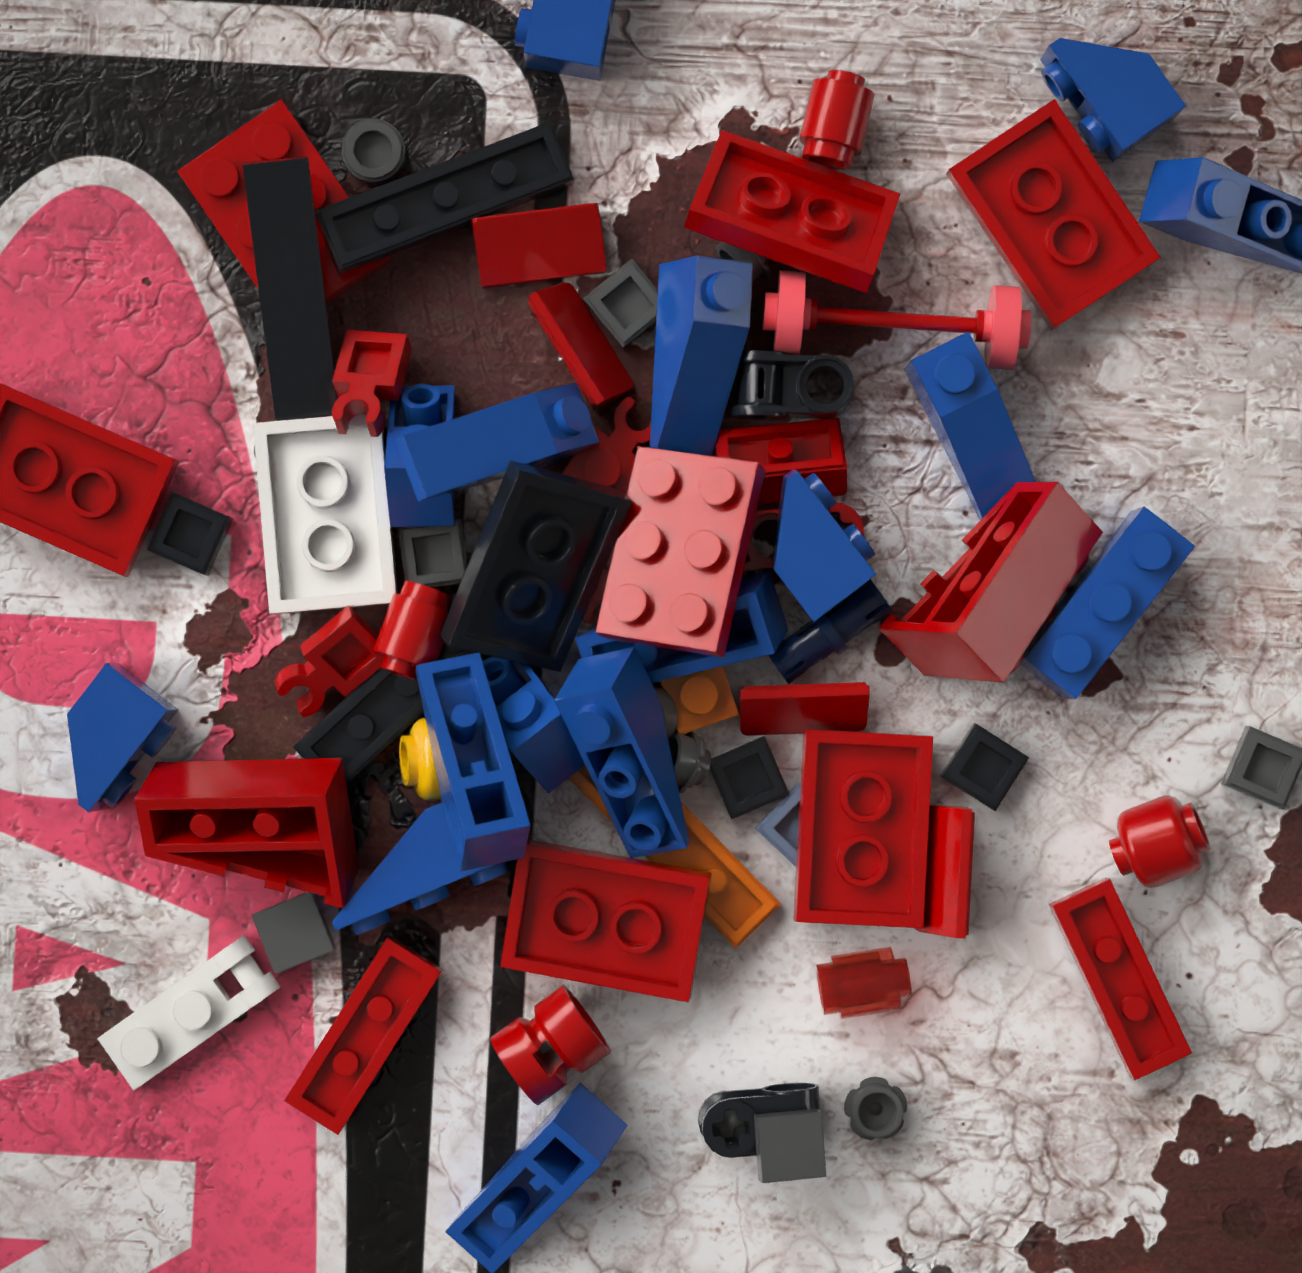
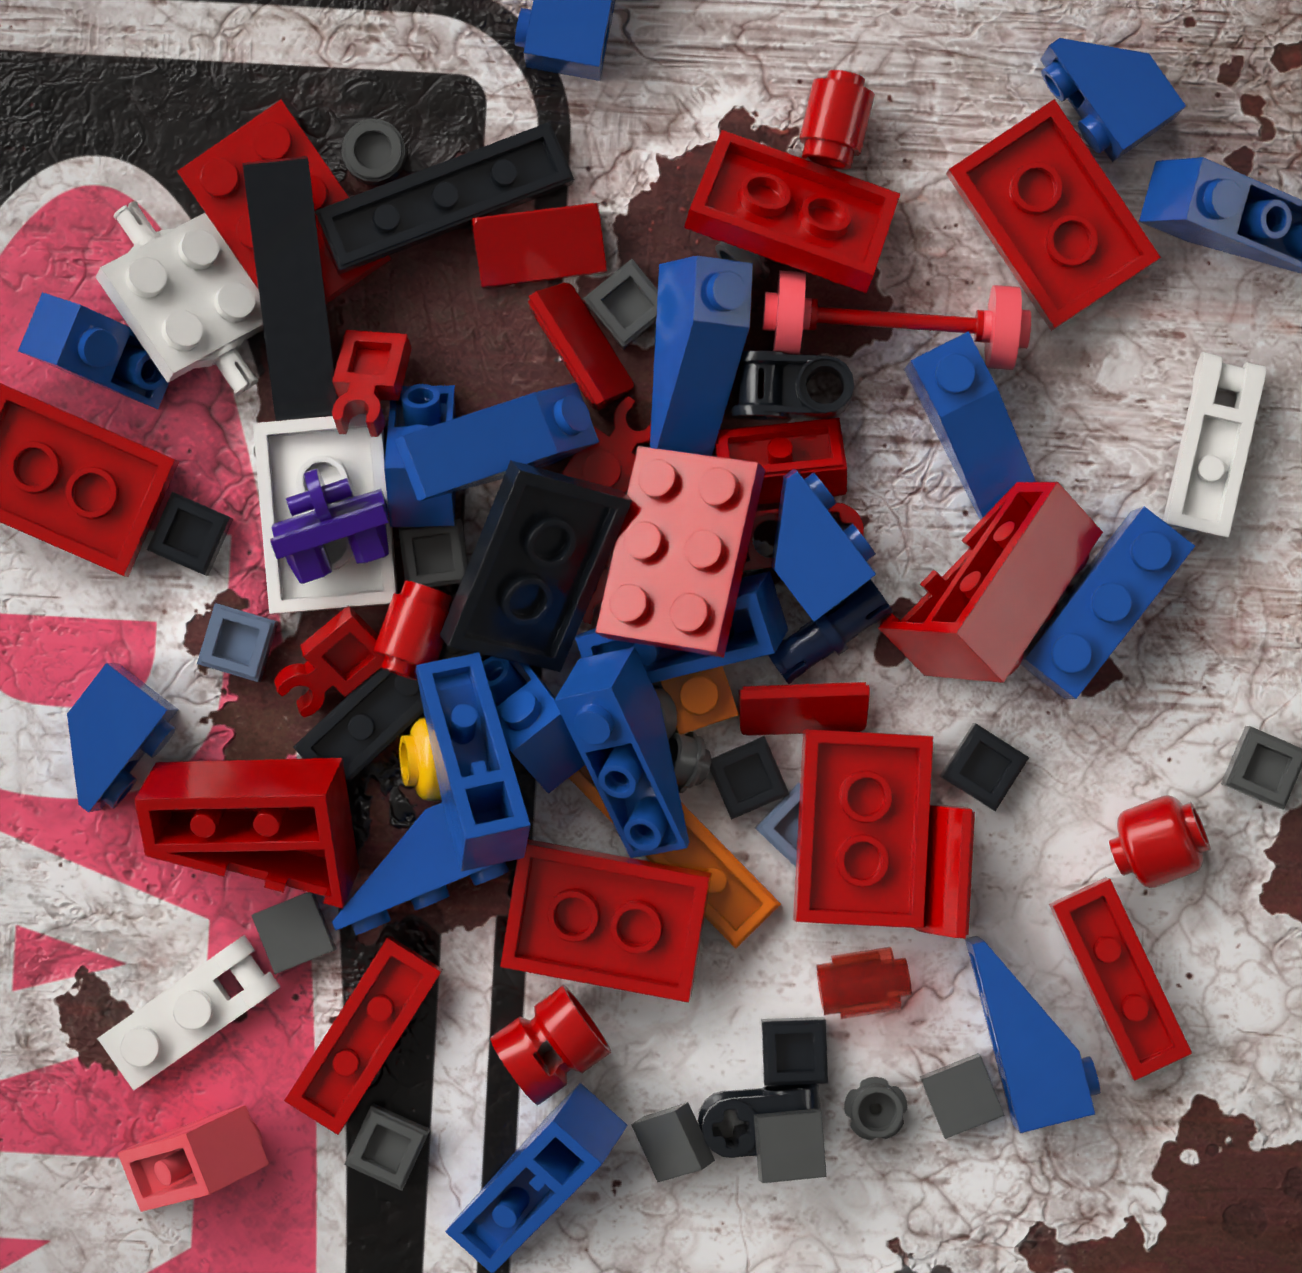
(92, 349): none -> blue slope
(184, 297): none -> white plate
(194, 1159): none -> coral slope
(237, 642): none -> sand blue tile
(305, 536): none -> dark purple hips
(387, 1146): none -> dark grey tile
(673, 1142): none -> dark grey tile
(794, 1051): none -> black tile
(961, 1096): none -> dark grey tile
(1036, 1061): none -> blue slope
(1214, 447): none -> white plate

